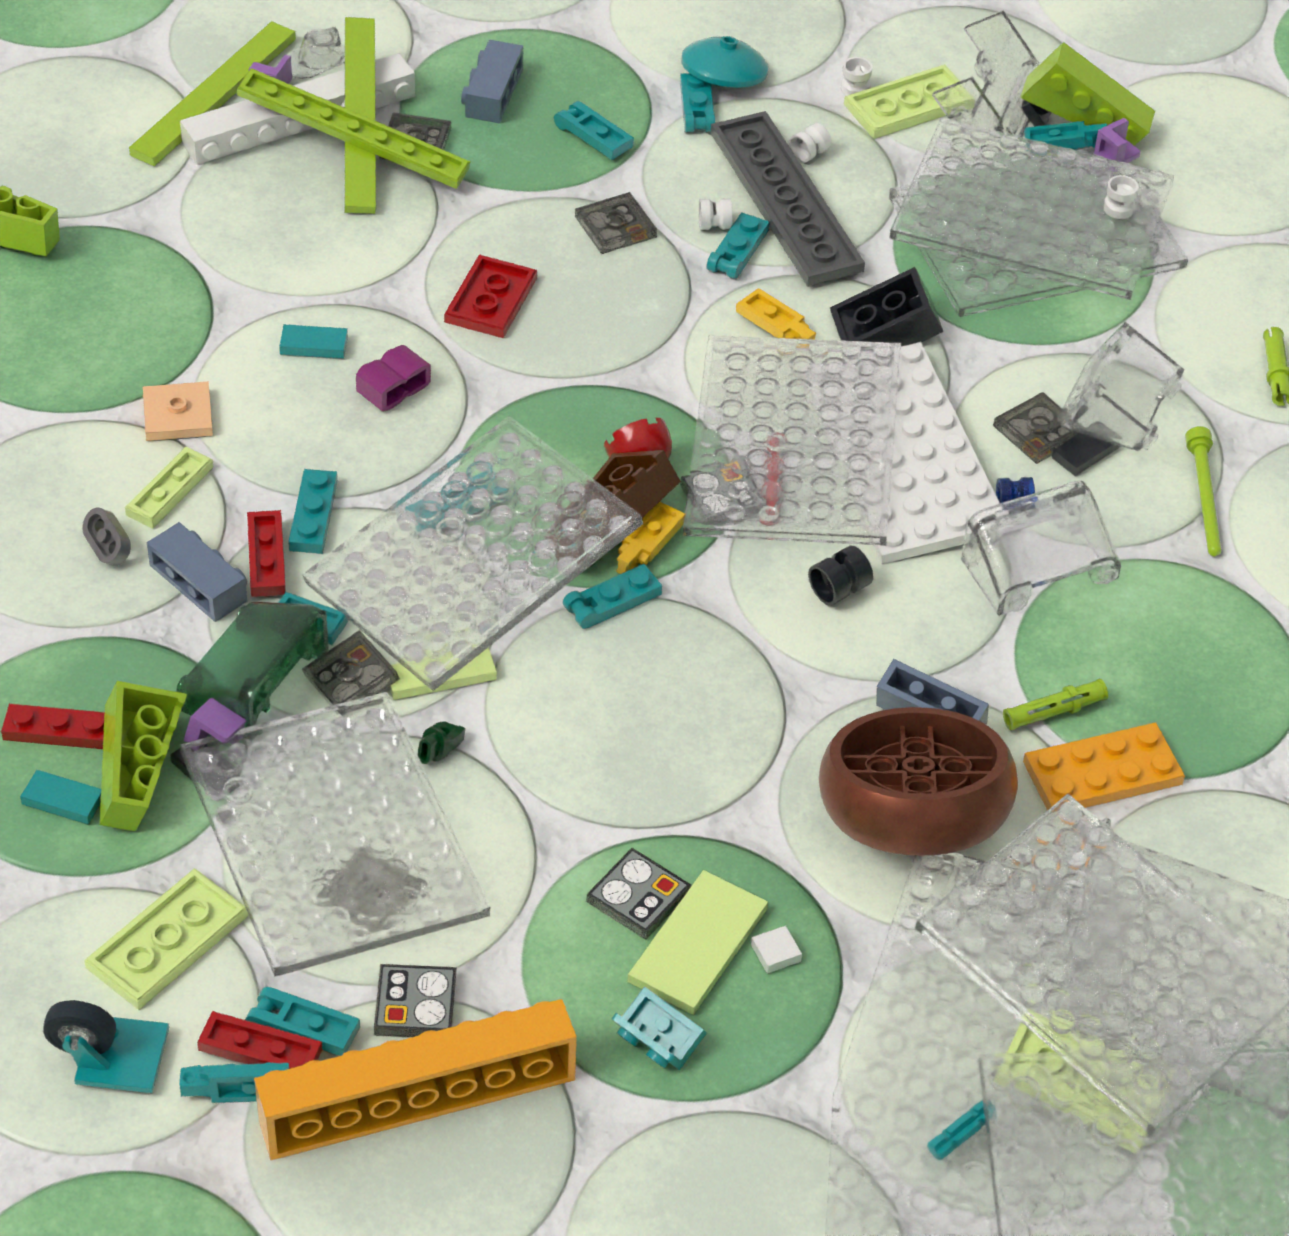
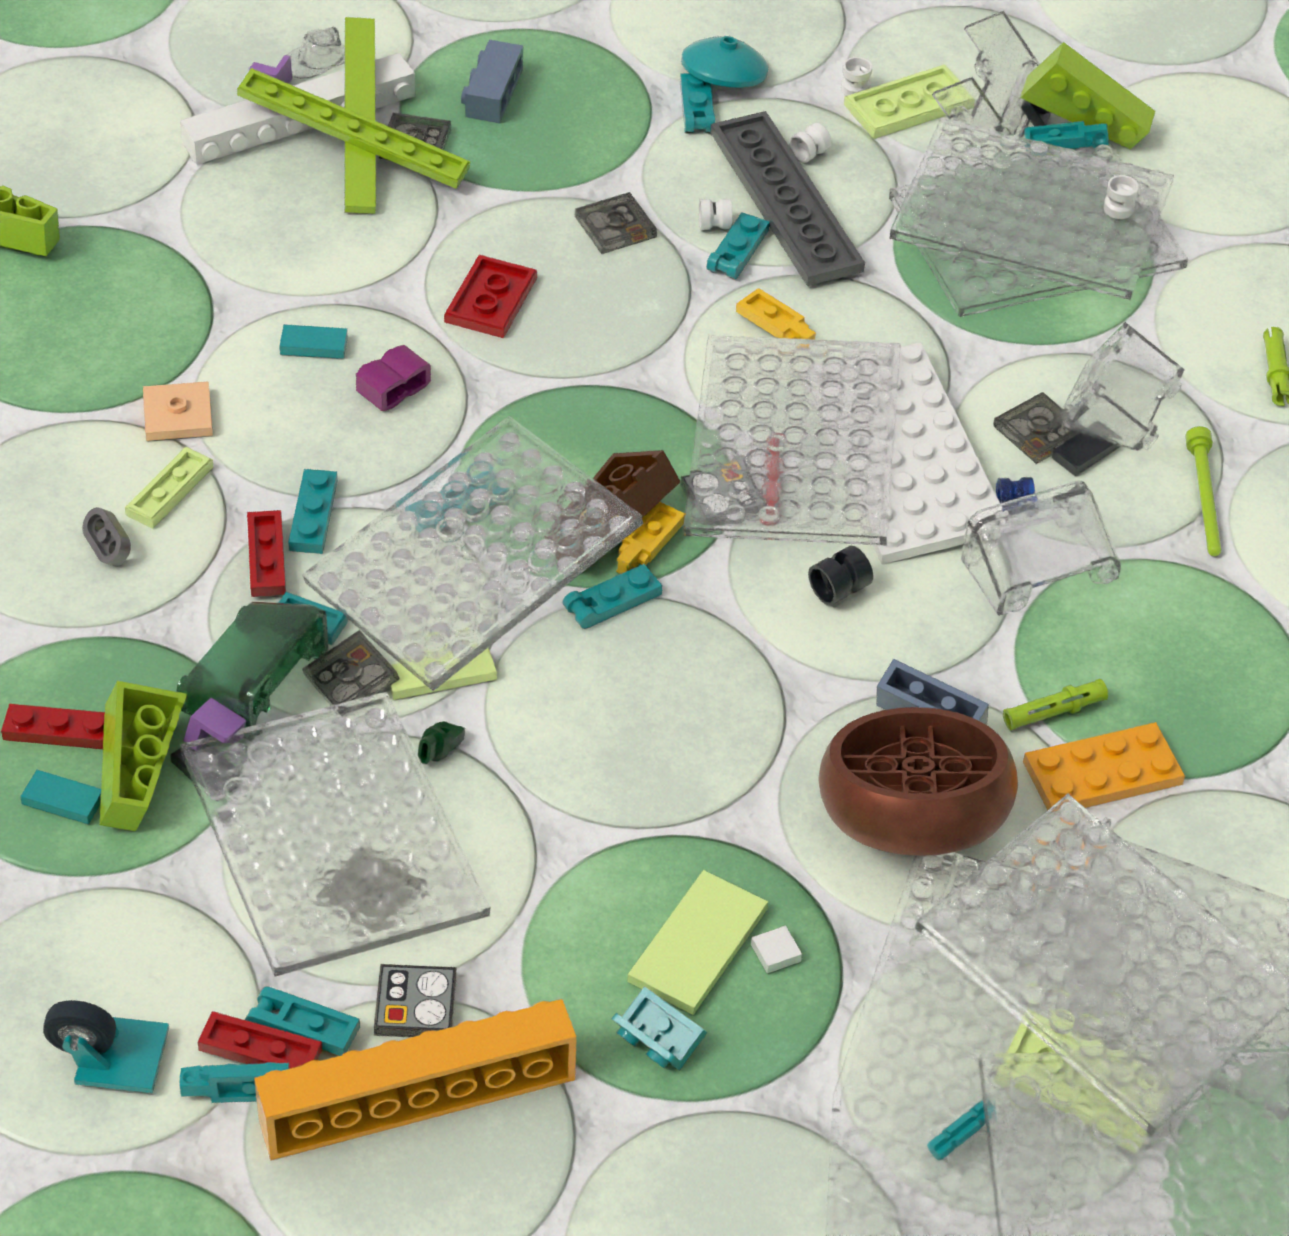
(166, 938): yellowish green tile -> none
(197, 571): sand blue brick -> none
(211, 92): lime tile -> none
(594, 130): teal plate -> none
(638, 893): tile -> none
(641, 437): red cylinder -> none
(889, 312): black slope -> none
(1112, 143): medium lavender panel -> none

